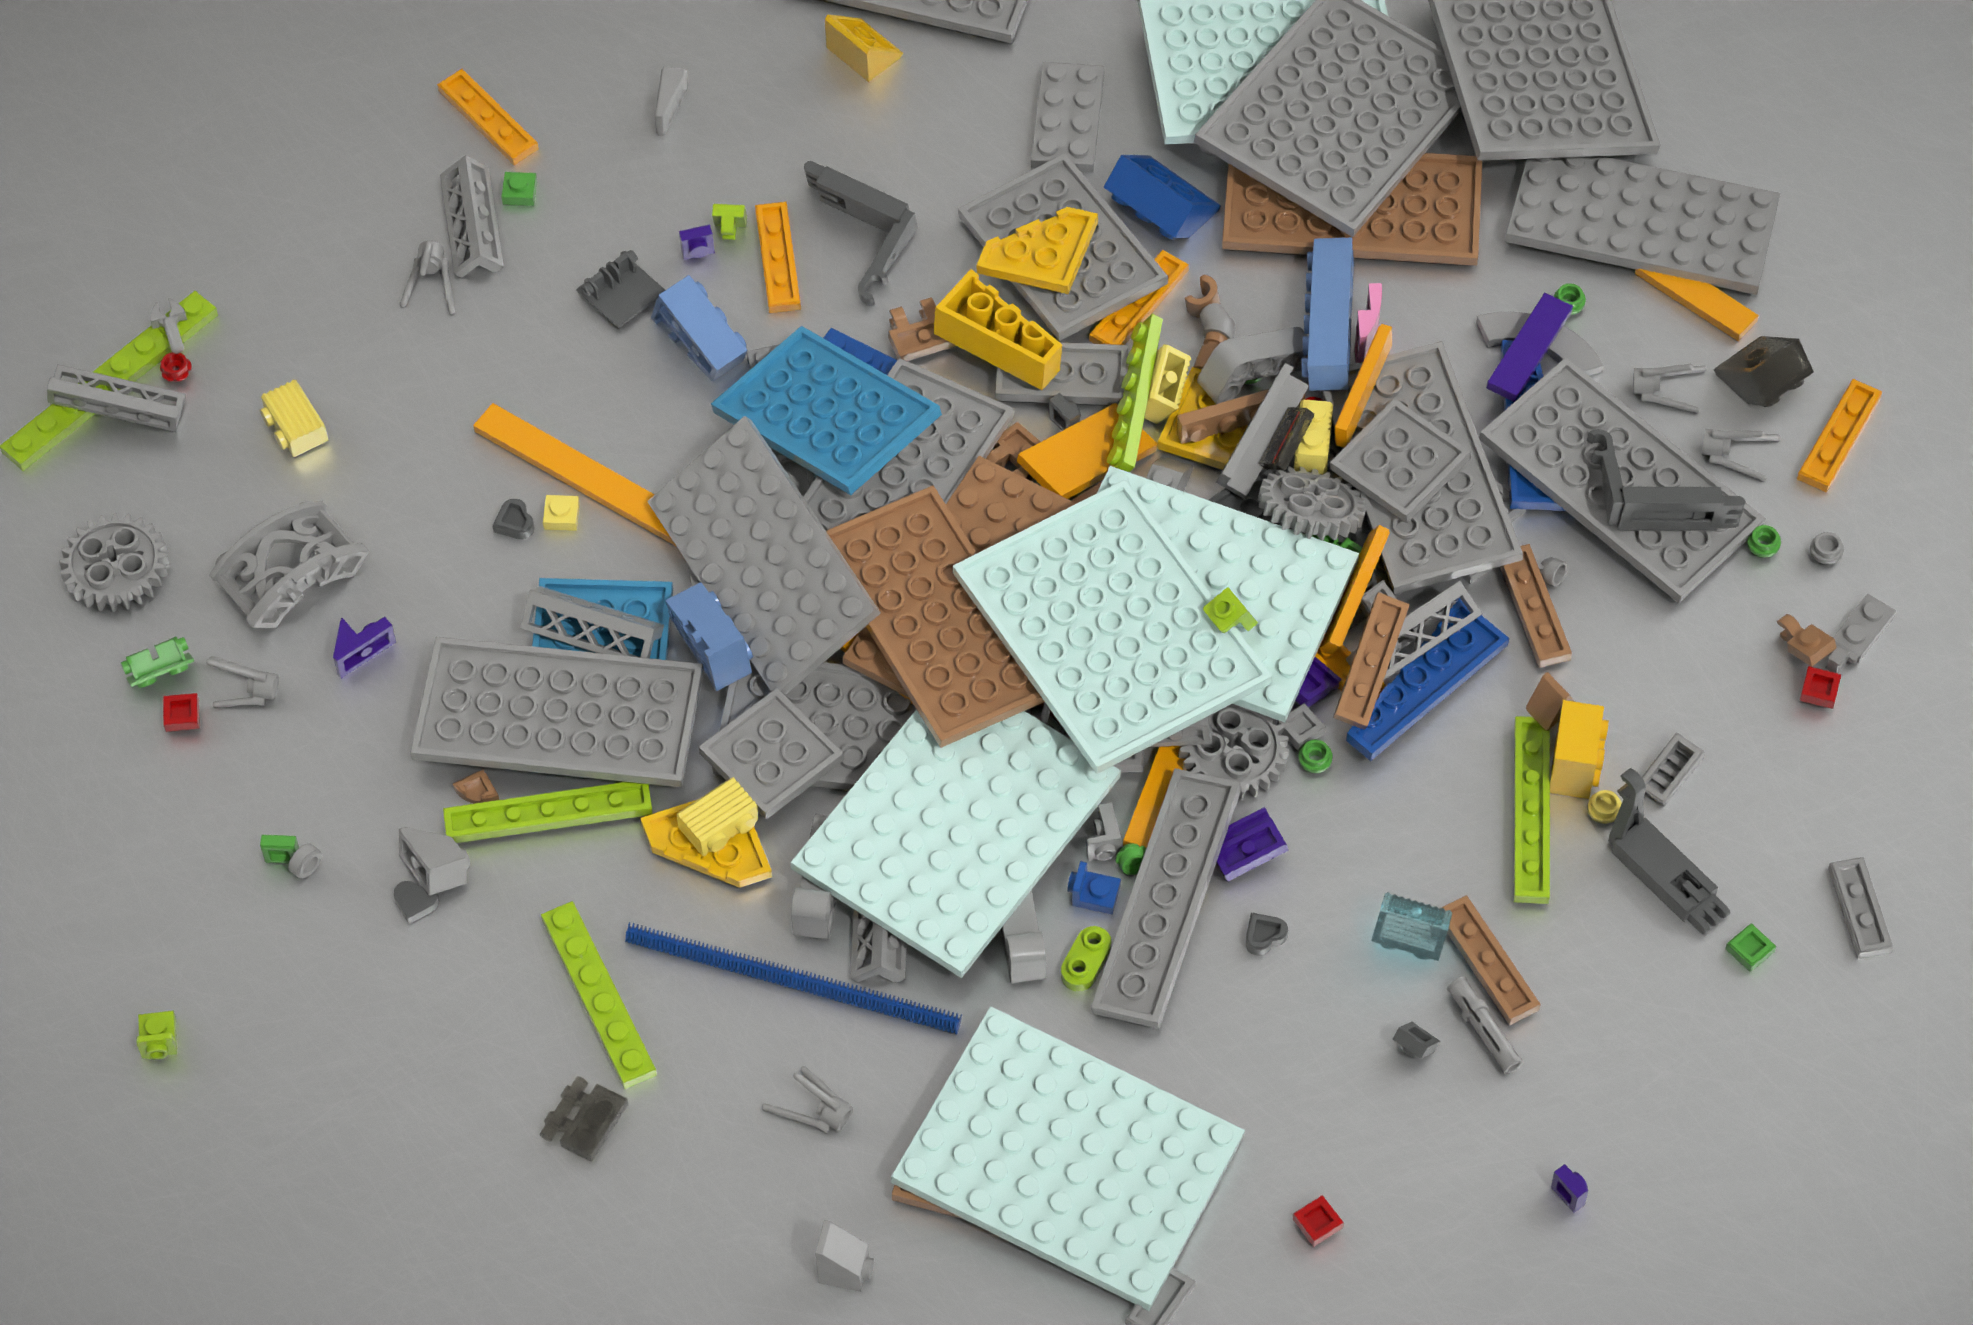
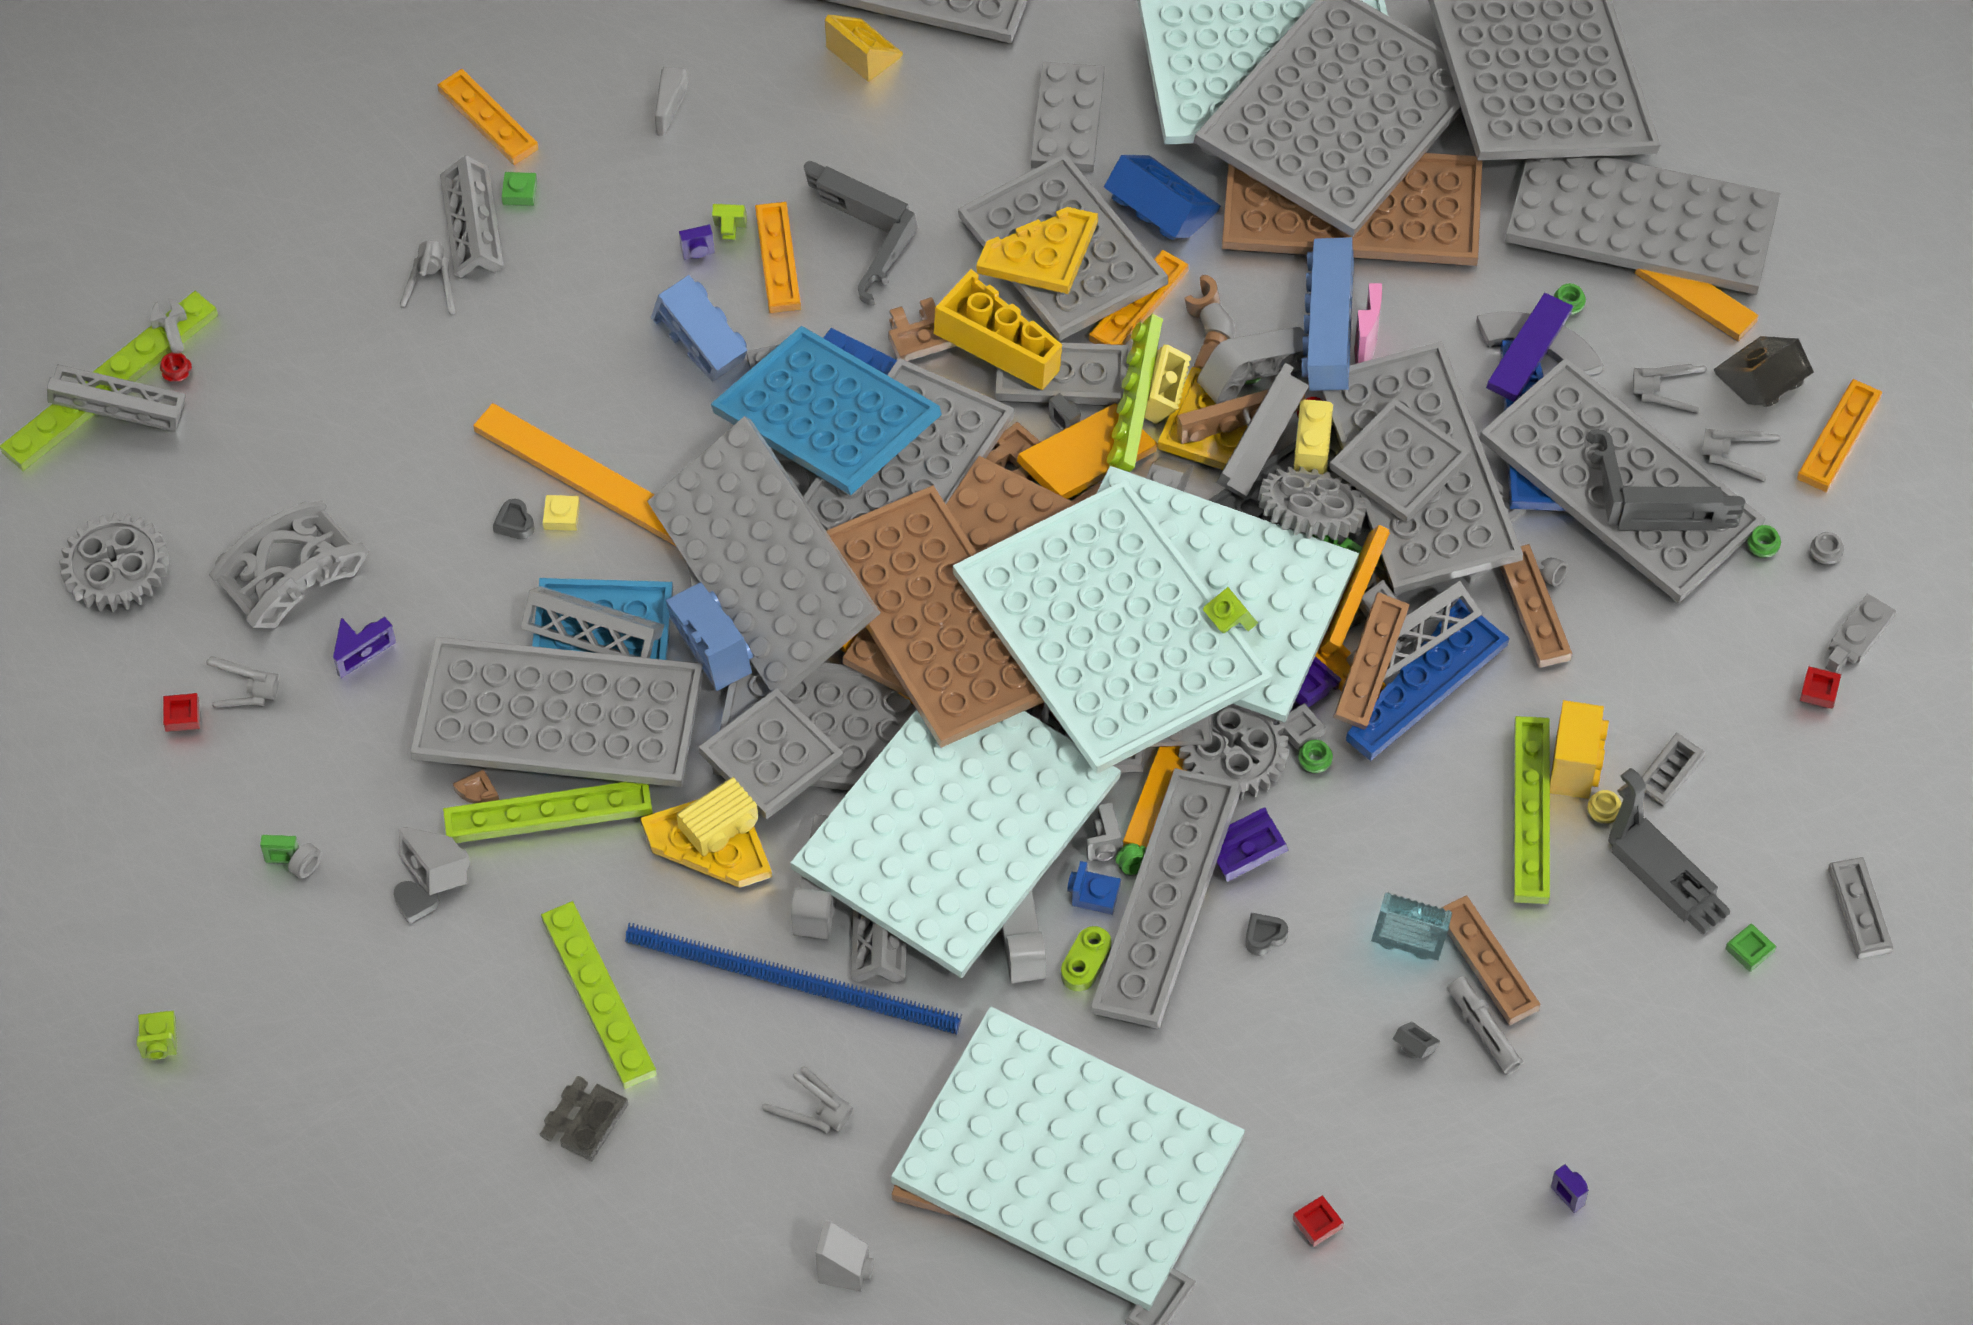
(169, 659): bright green hinge -> none
(293, 418): light yellow brick -> none
(621, 289): dark grey hinge -> none
(1286, 438): clear smoke tile -> none
(1363, 385): light orange tile -> none
(1547, 701): medium nougat slope -> none
(1808, 643): medium nougat plate -> none

